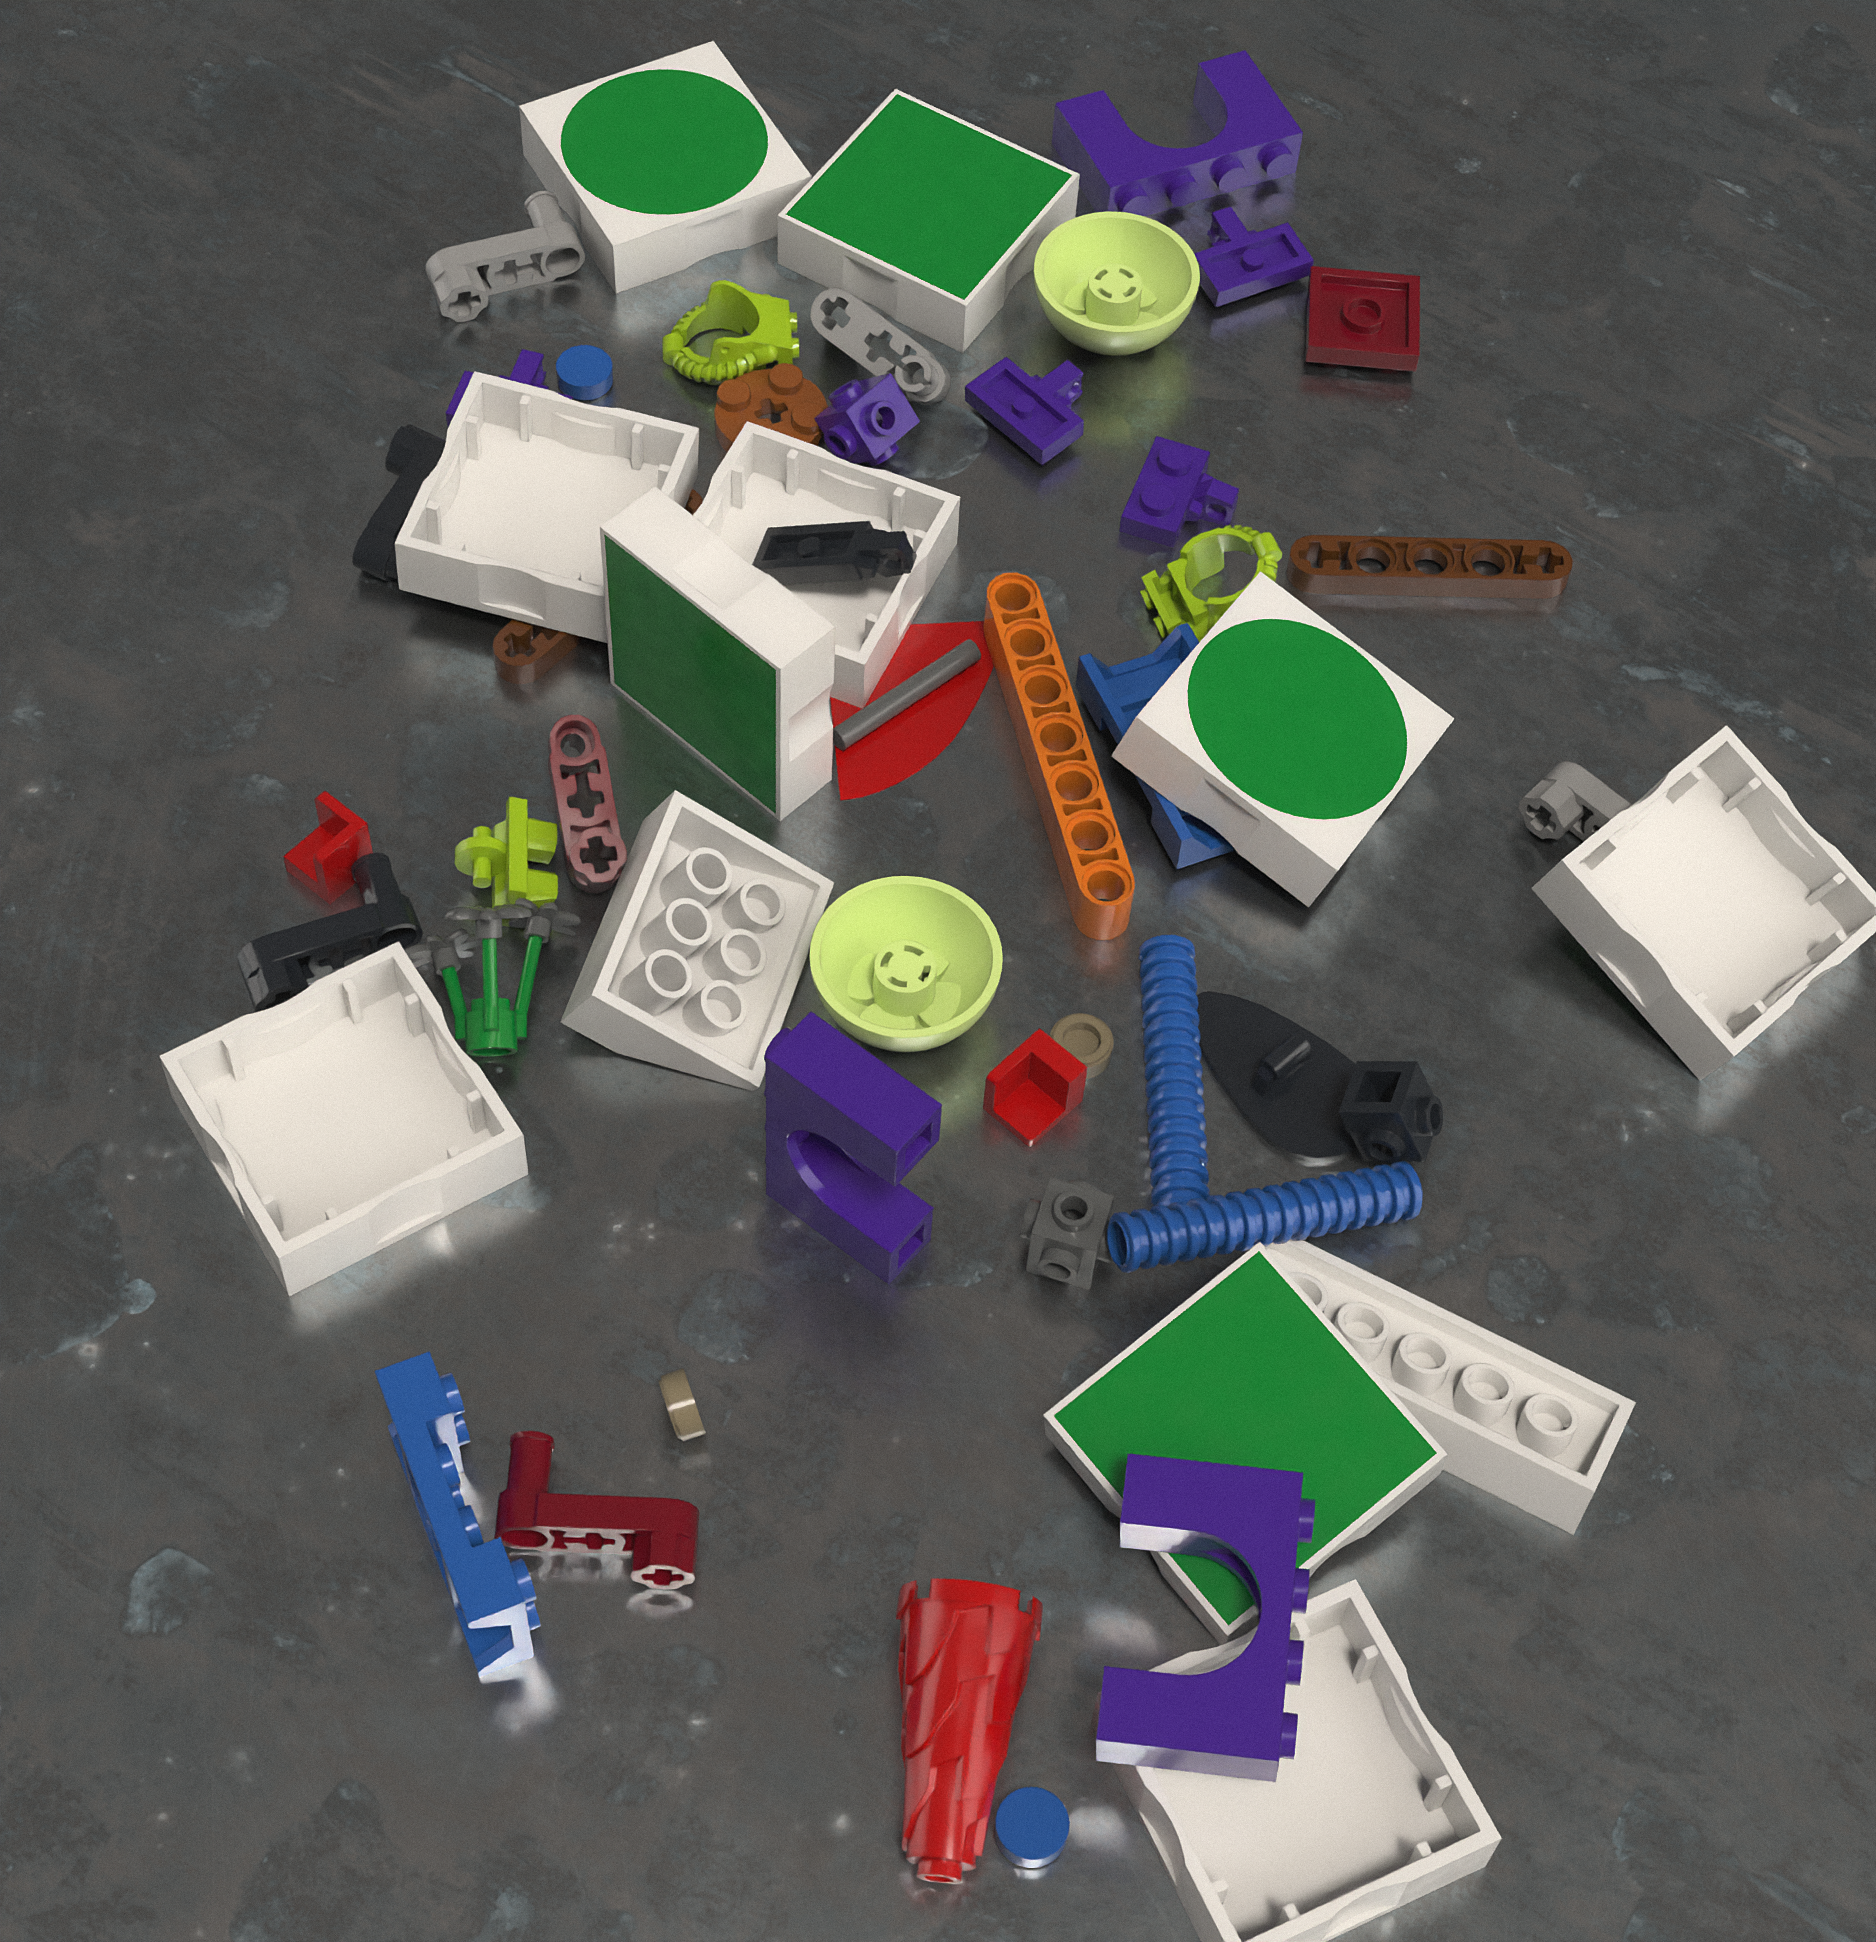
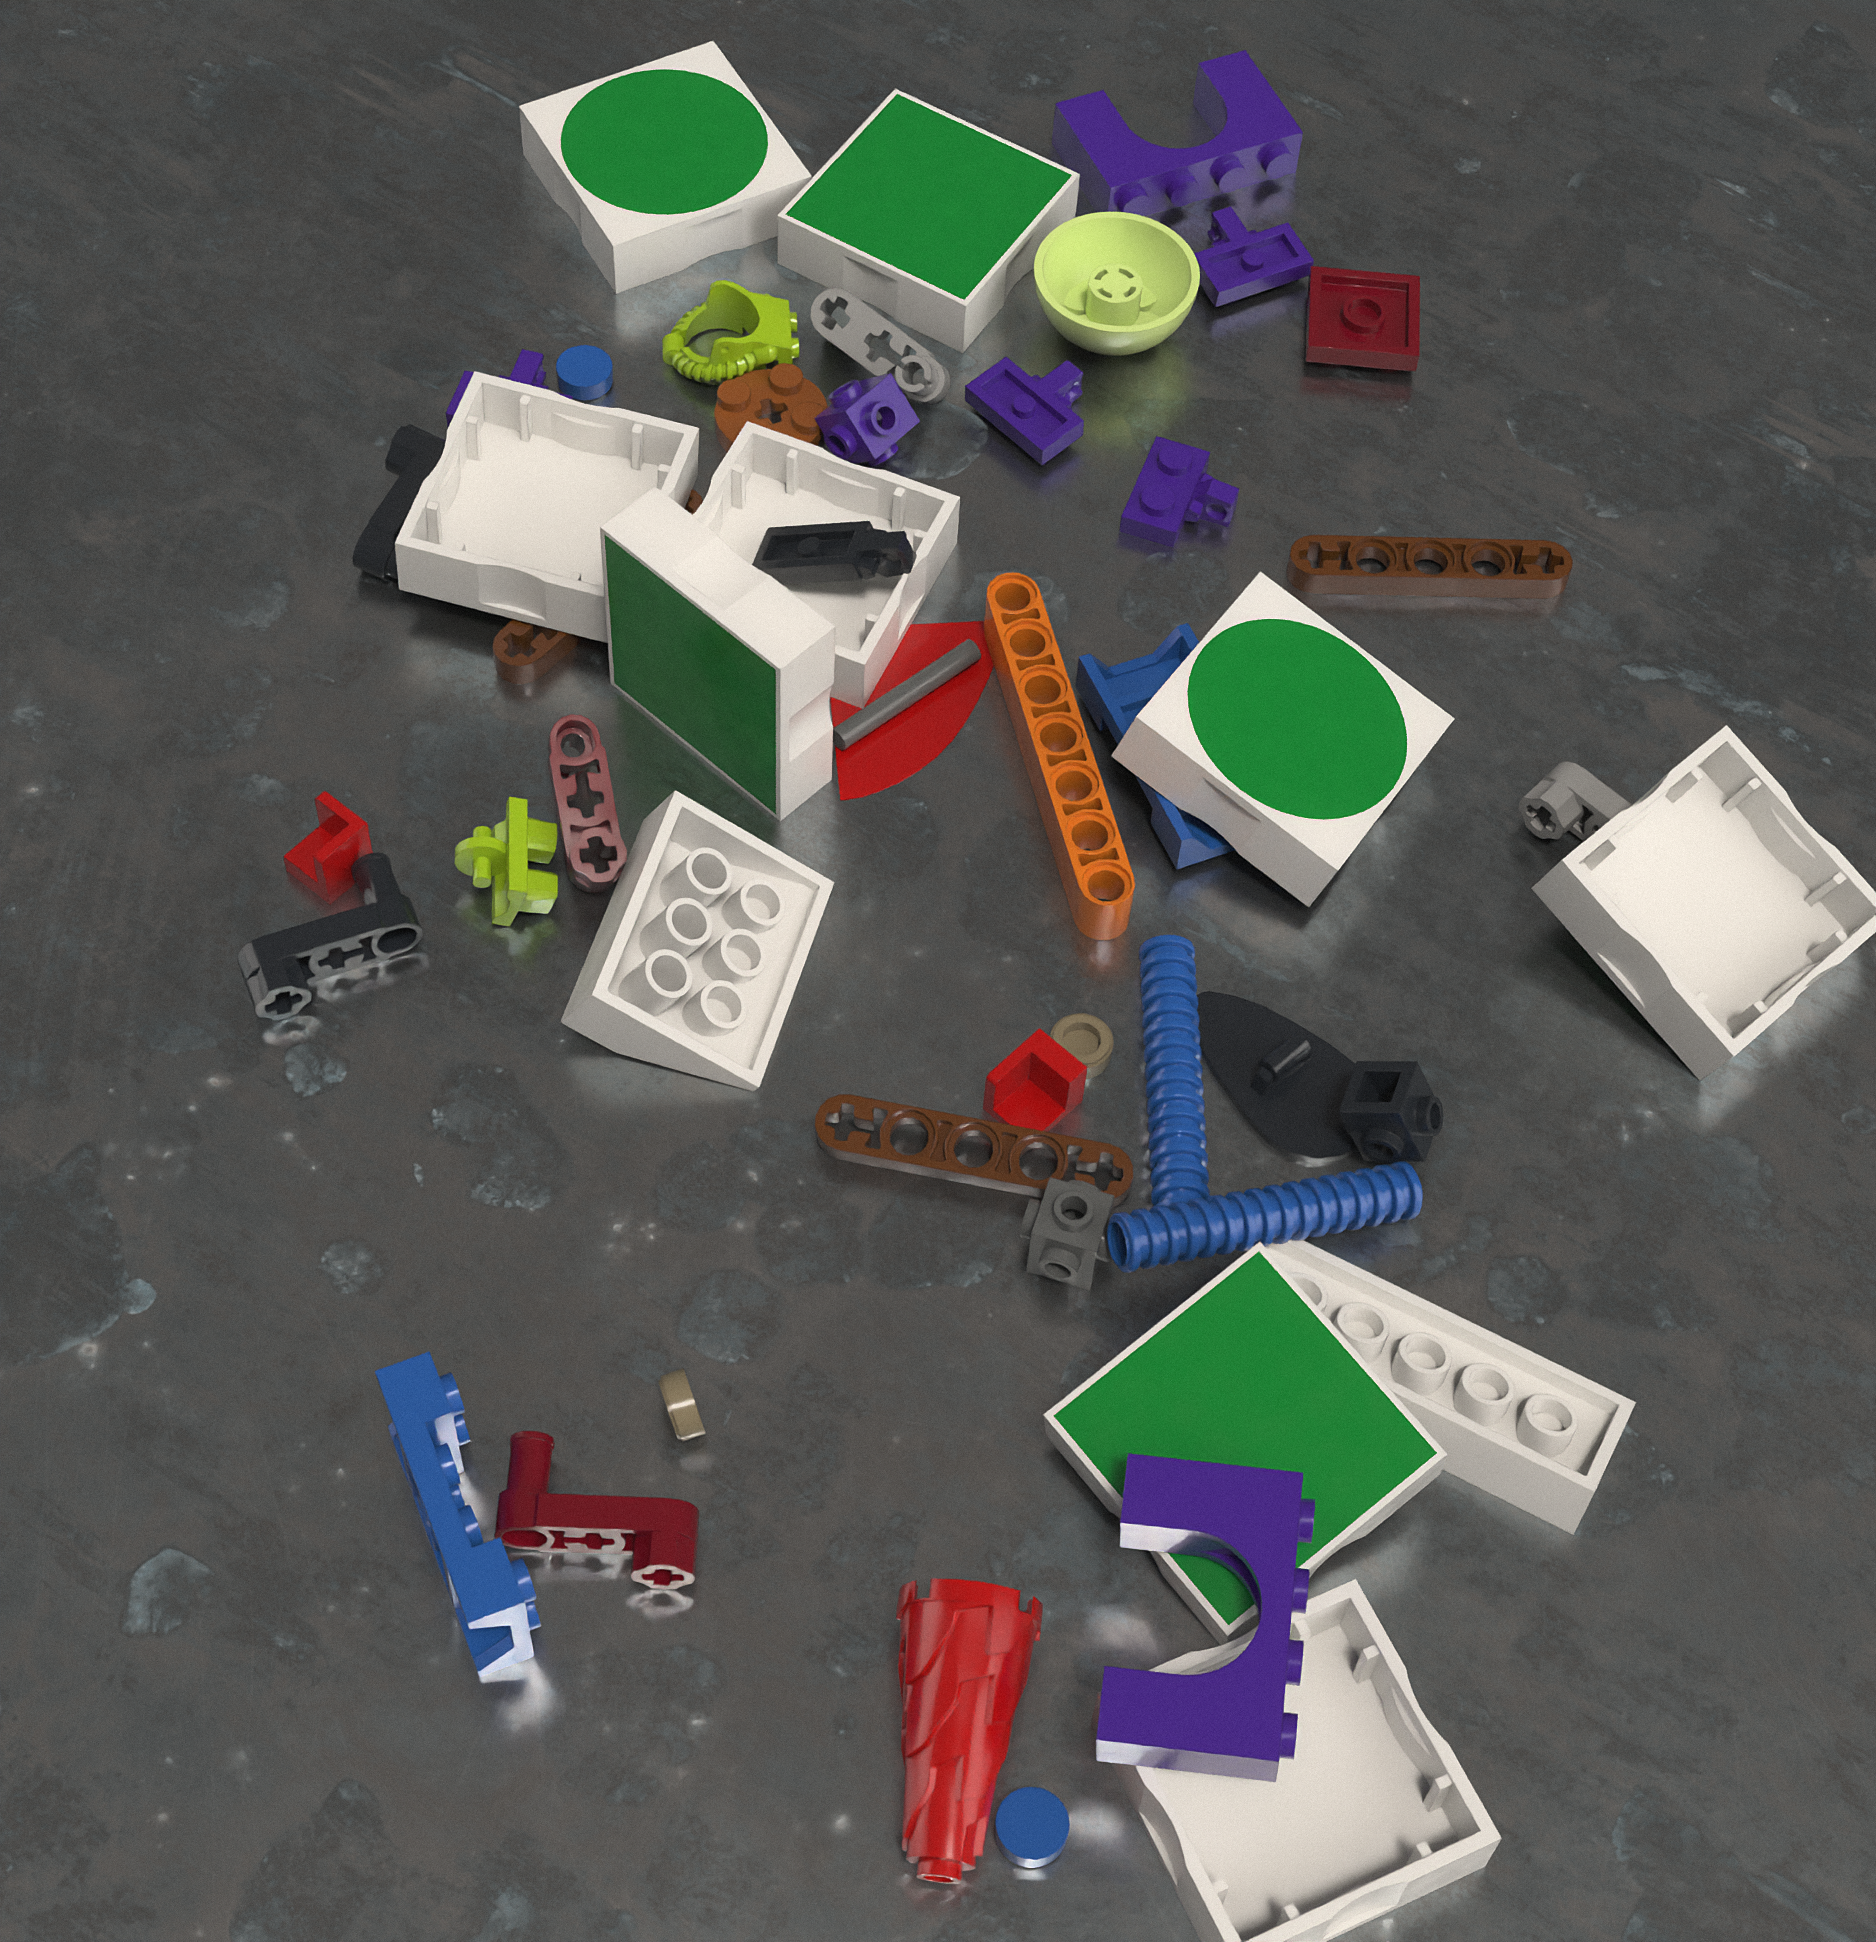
(344, 1117): white tile -> none
(472, 271): light grey beam -> none
(491, 1025): plant -> none
(843, 1140): dark purple arch -> none
(905, 962): yellowish green piece -> none
(944, 1134): none -> reddish brown beam
(1198, 560): lime piece -> none

